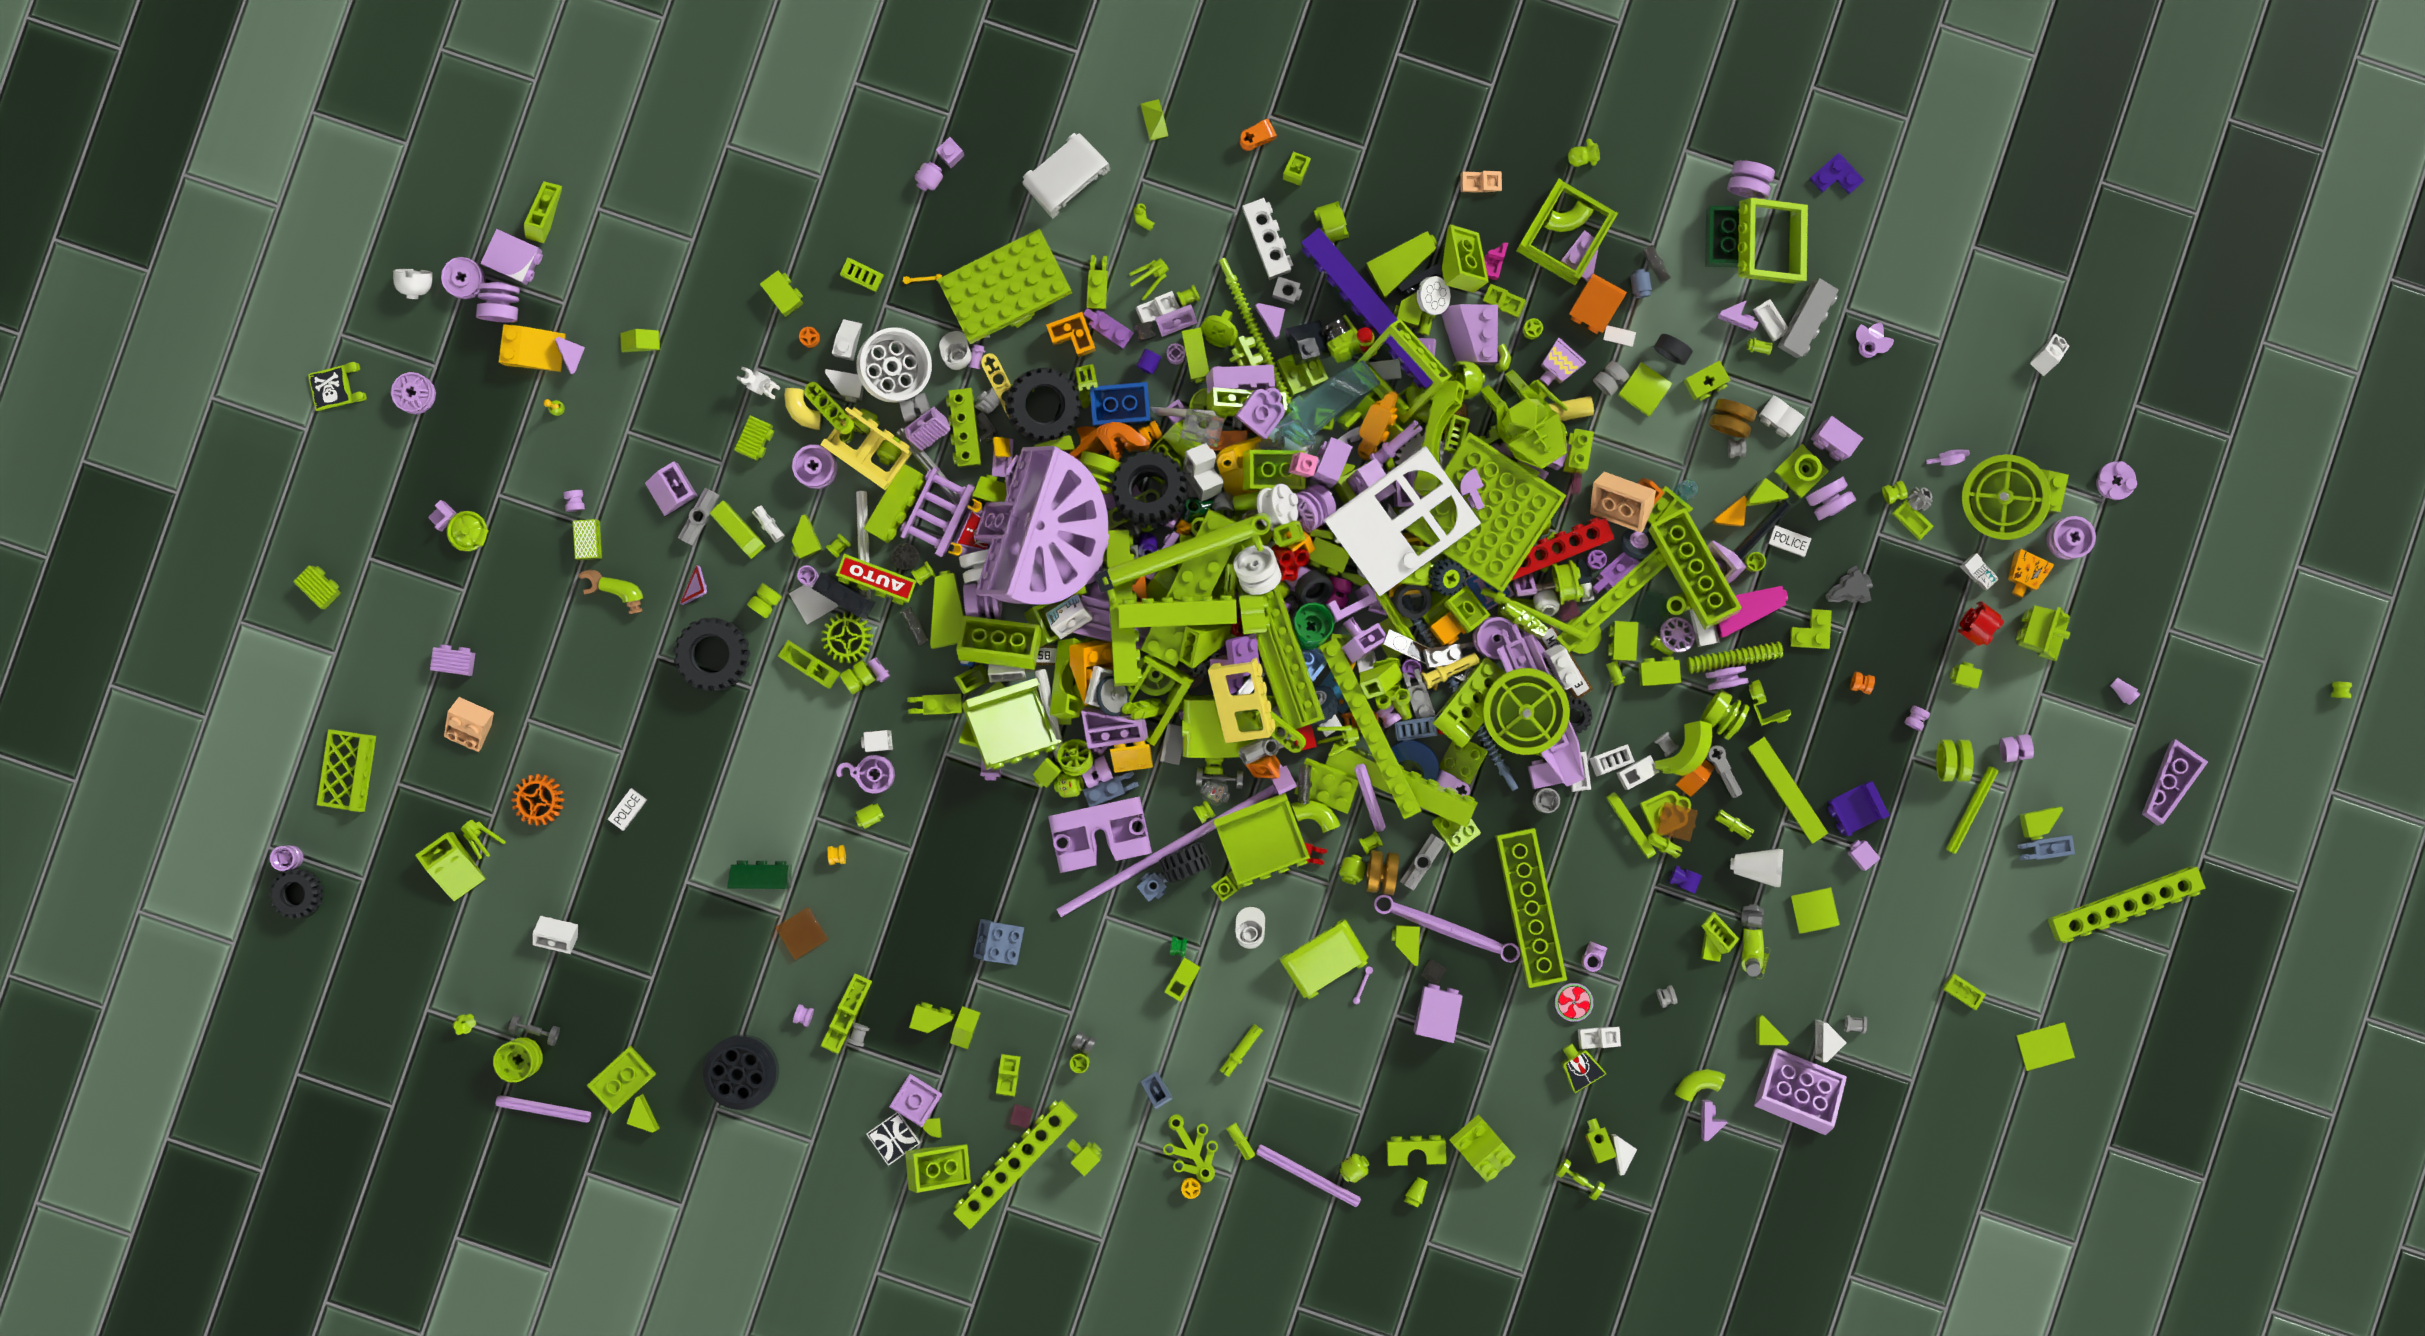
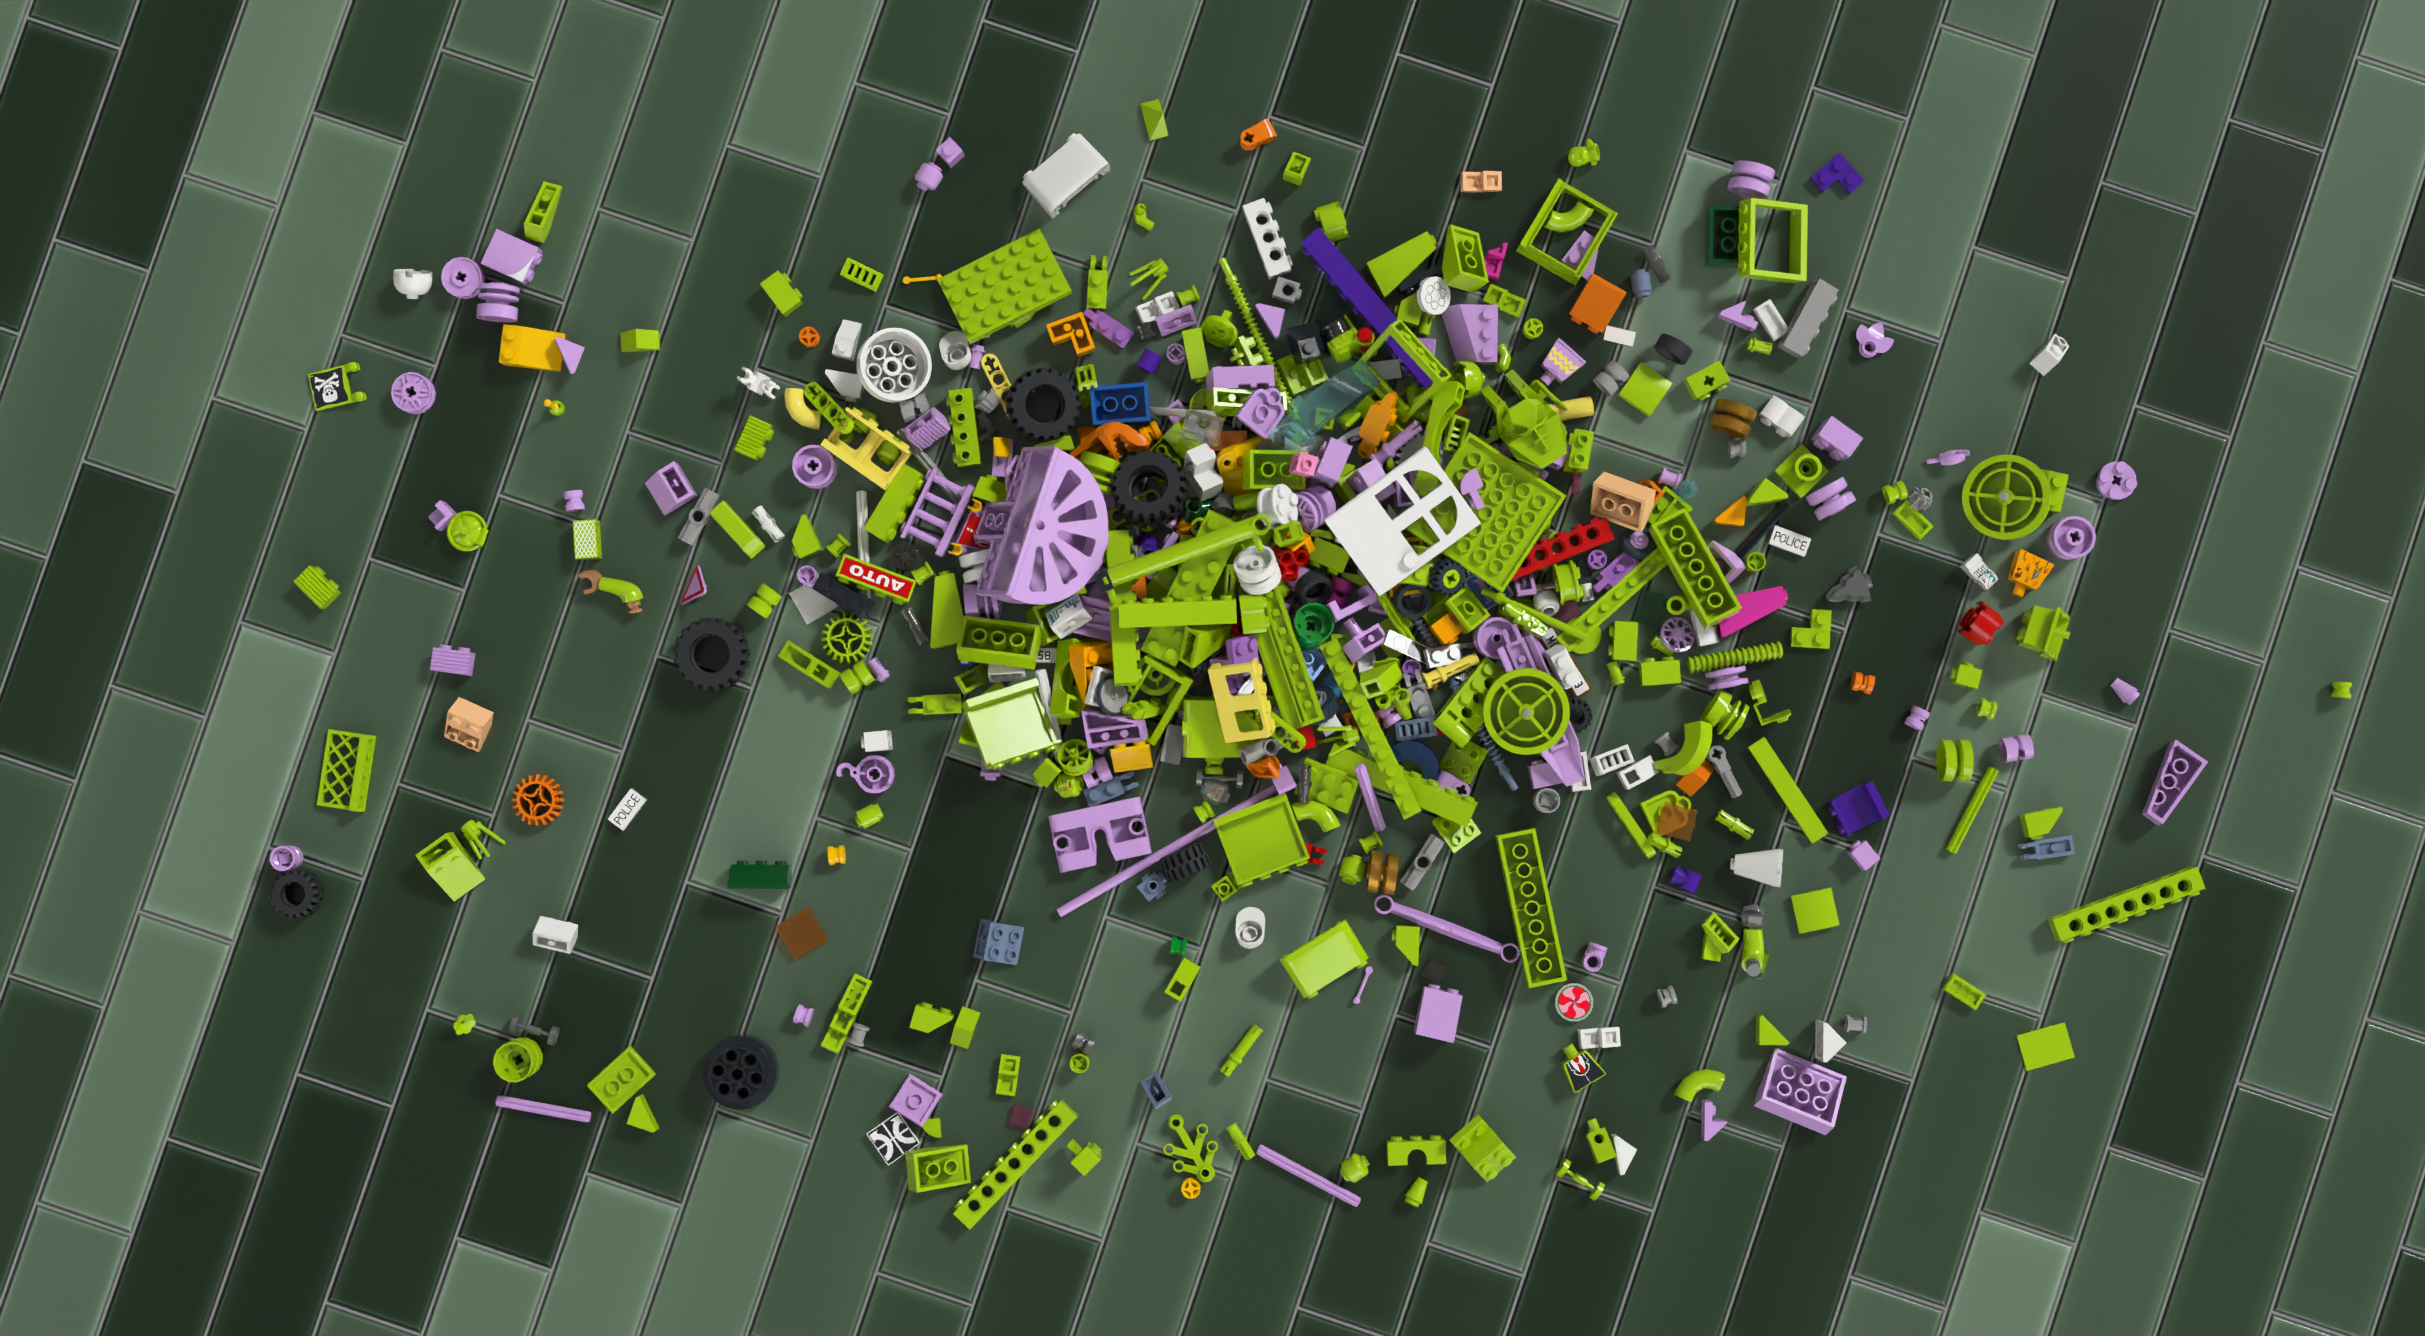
(1669, 478): none -> lavender bush
(1986, 708): none -> lime wheel

